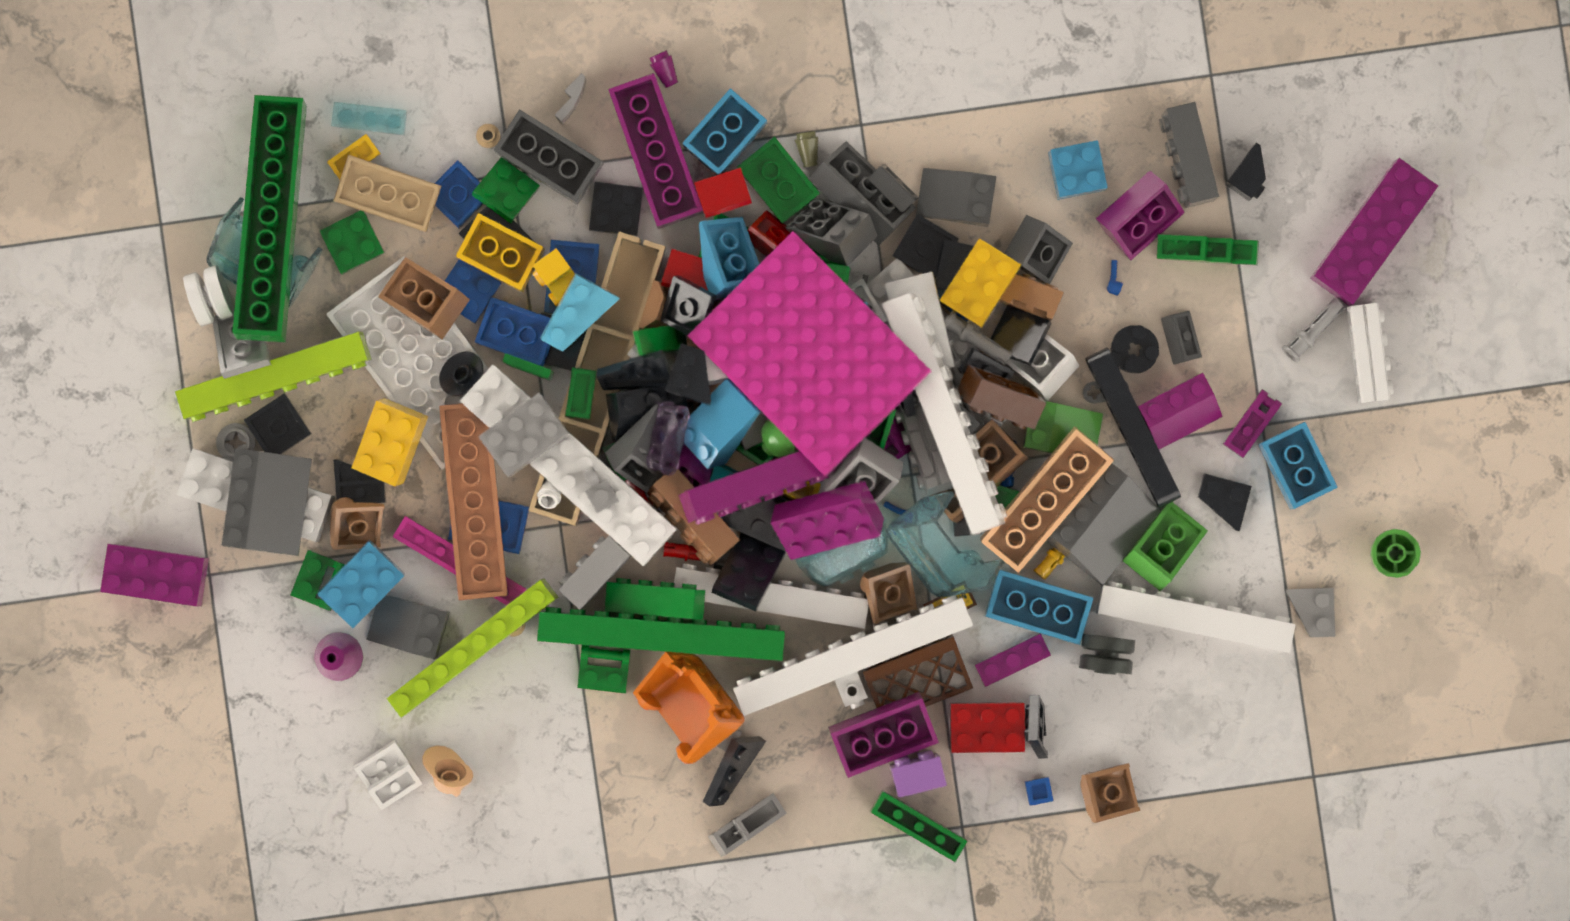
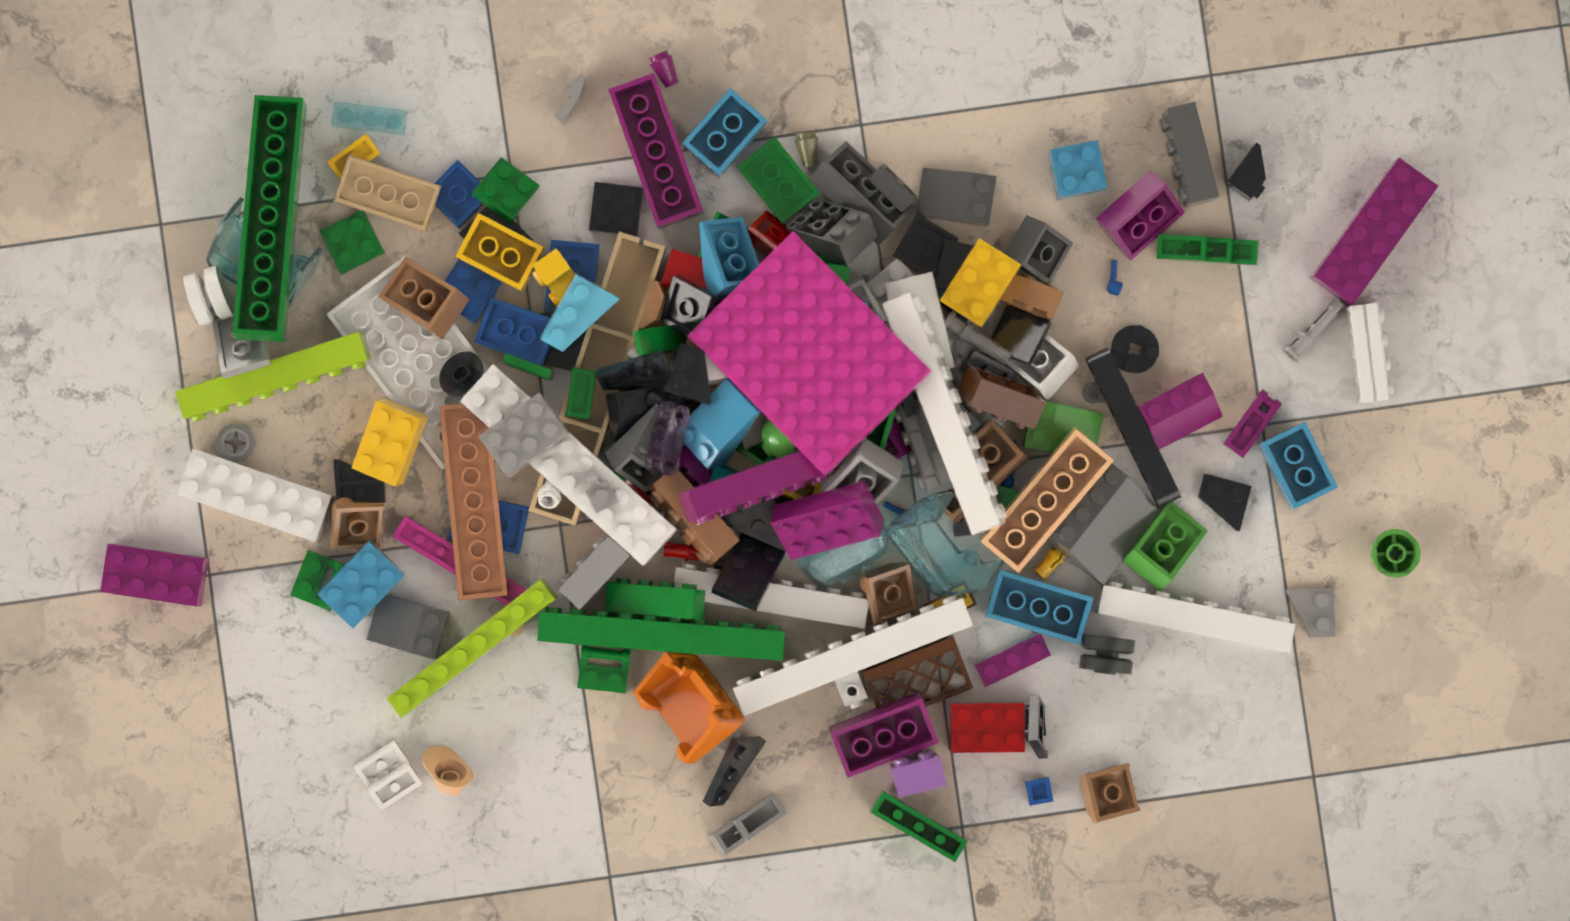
(266, 502): dark grey slope -> none
(278, 426): black plate -> none
(347, 652): magenta cone -> none
(488, 143): tan plate -> none
(548, 157): dark grey brick -> none
(723, 192): red slope -> none
(1181, 337): dark grey slope -> none

